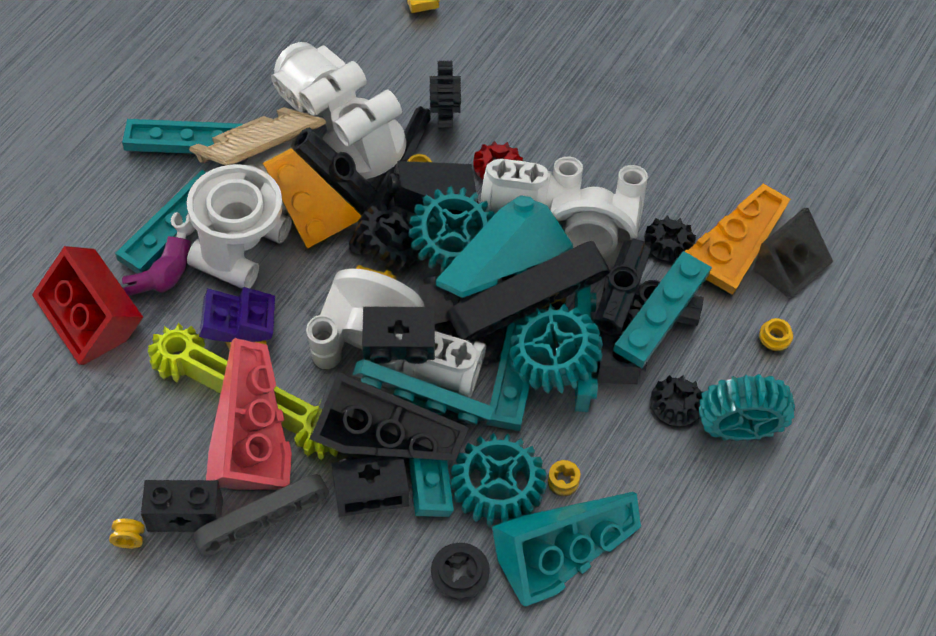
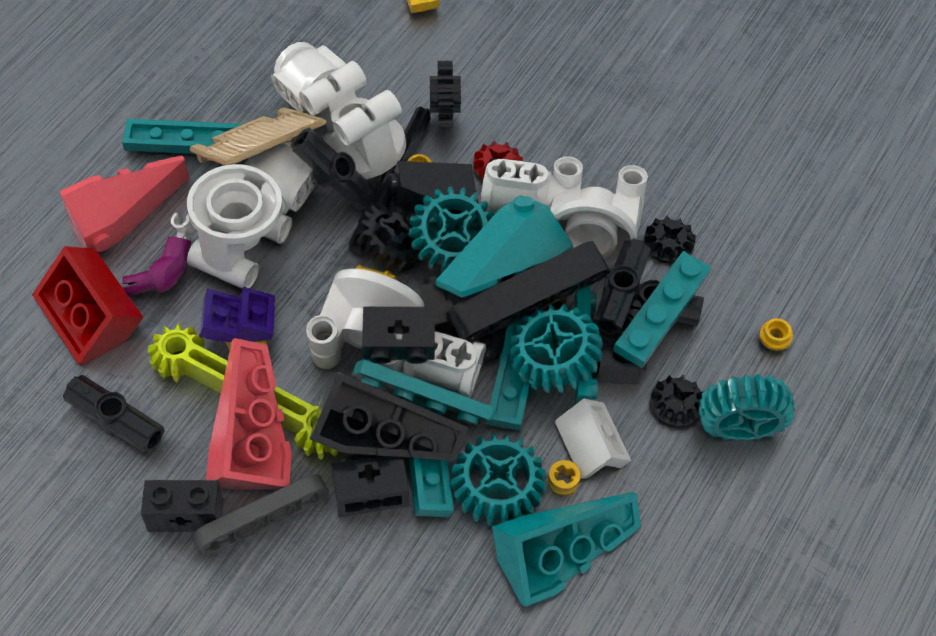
(112, 207): none -> coral wedge
(127, 533): yellow bush -> none
(128, 423): none -> black piece
(150, 241): teal plate -> none
(309, 200): light orange wing -> none
(455, 556): black gear -> none
(591, 438): none -> white panel
(738, 237): light orange wing -> none
(793, 255): clear smoke slope -> none

